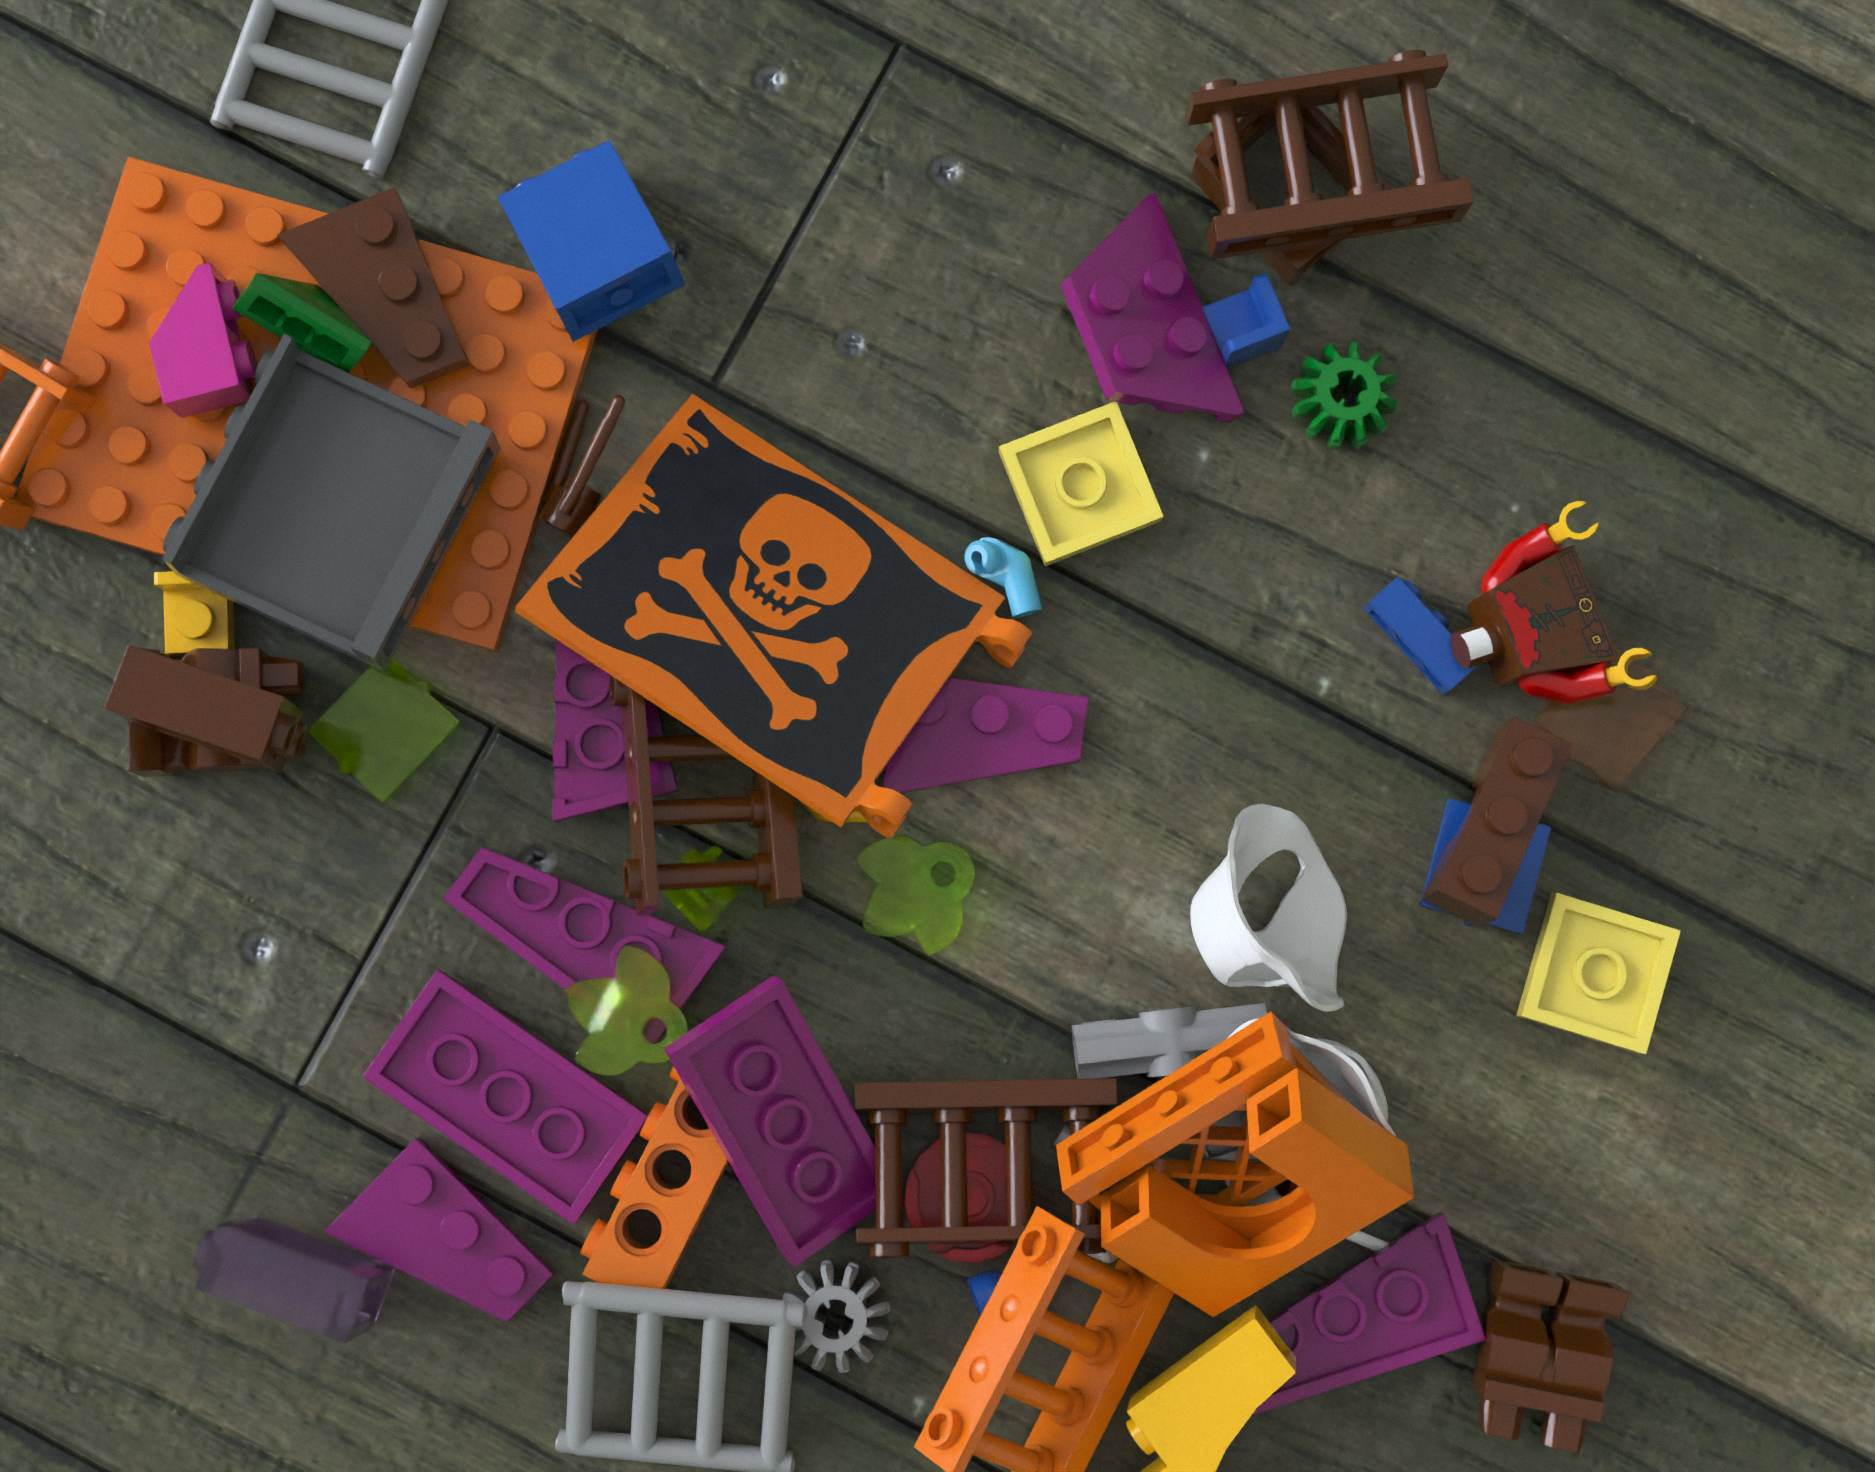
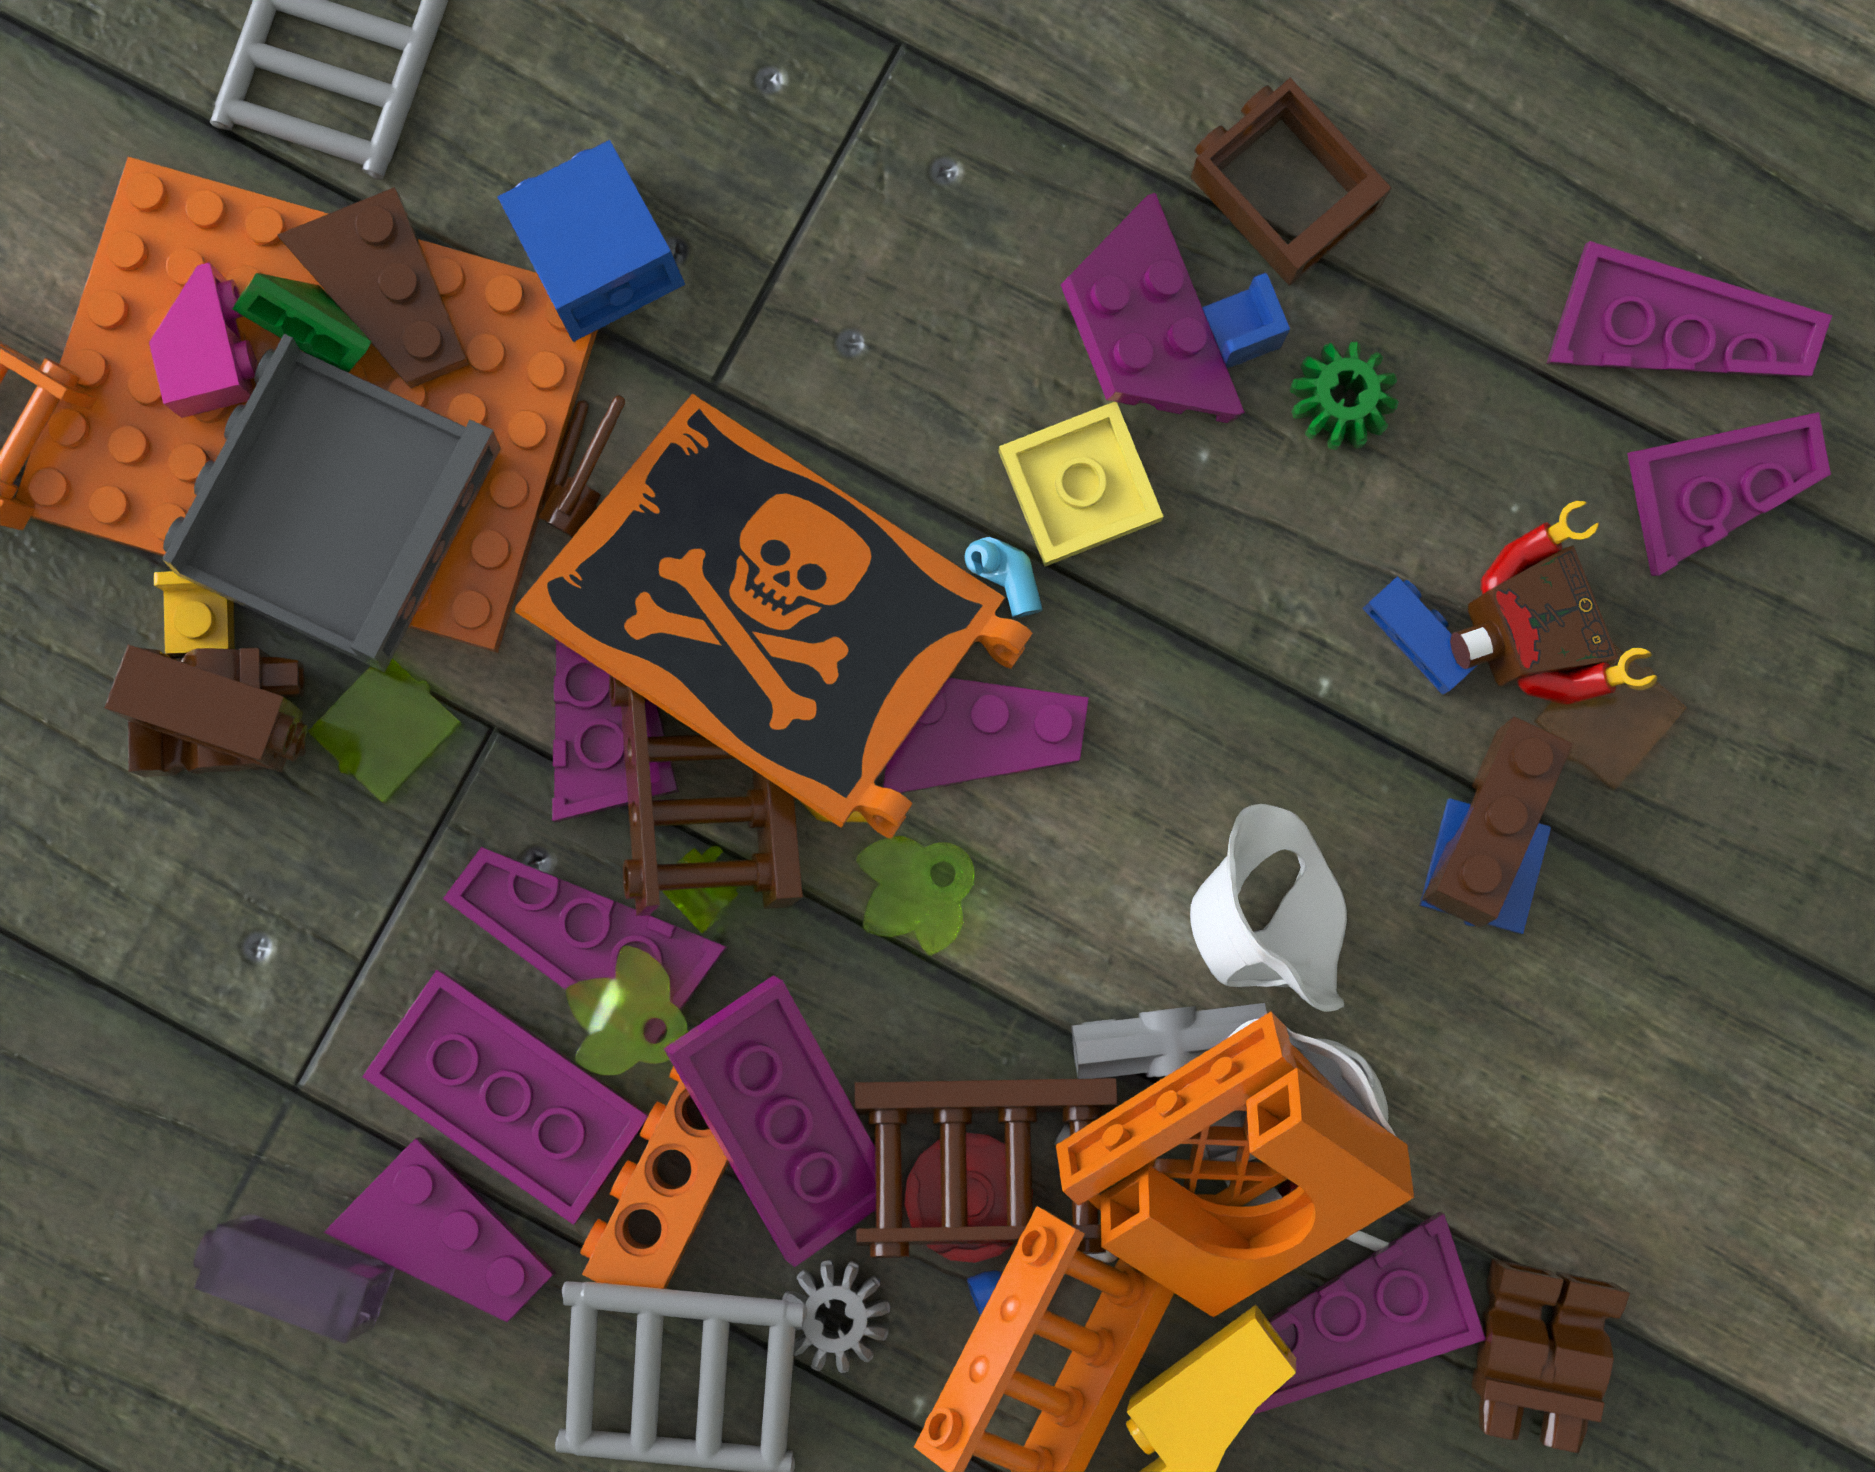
(1305, 215): reddish brown fence -> none
(1598, 973): light yellow plate -> none
(1671, 319): none -> magenta wing
(1716, 482): none -> magenta wing

